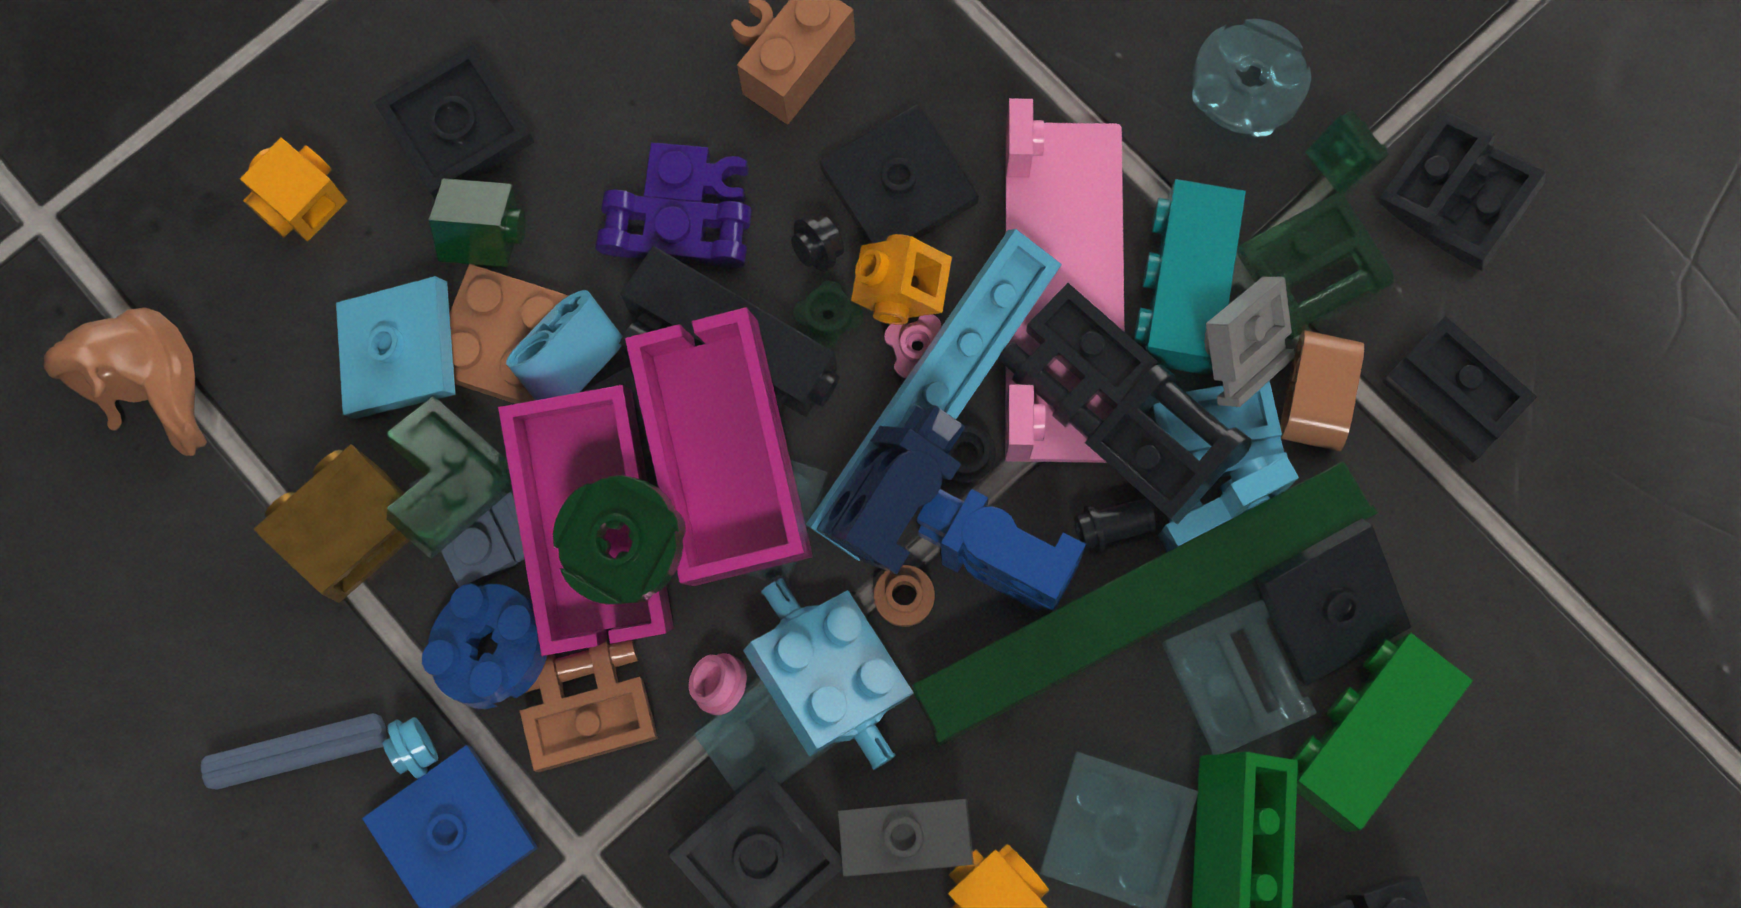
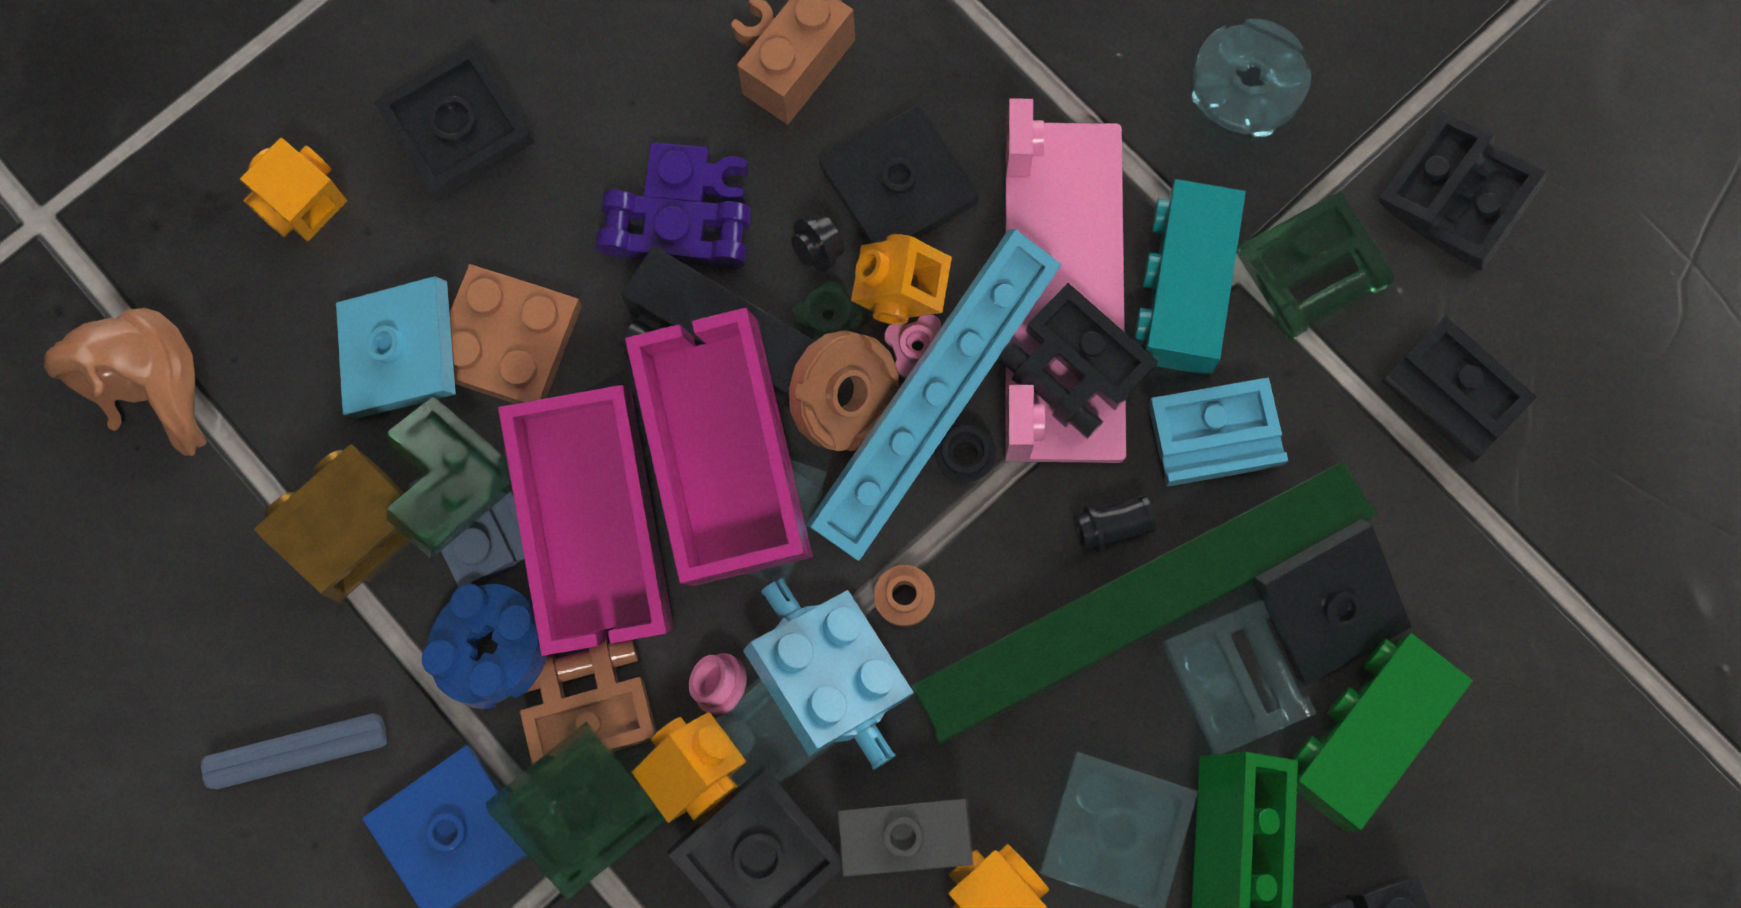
(410, 747): medium azure plate -> none
(476, 222): dark green brick -> none
(565, 348): medium azure beam -> none
(575, 810): none -> clear green plate
(584, 552): dark green plate -> none
(689, 768): none -> light orange brick
(817, 382): none -> nougat tile
(892, 485): dark blue hips -> none
(999, 551): blue hips -> none
(1154, 459): black plate -> none
(1248, 488): medium azure plate -> none
(1249, 340): light grey plate -> none
(1322, 390): nougat beam -> none
(1347, 152): clear green tile -> none

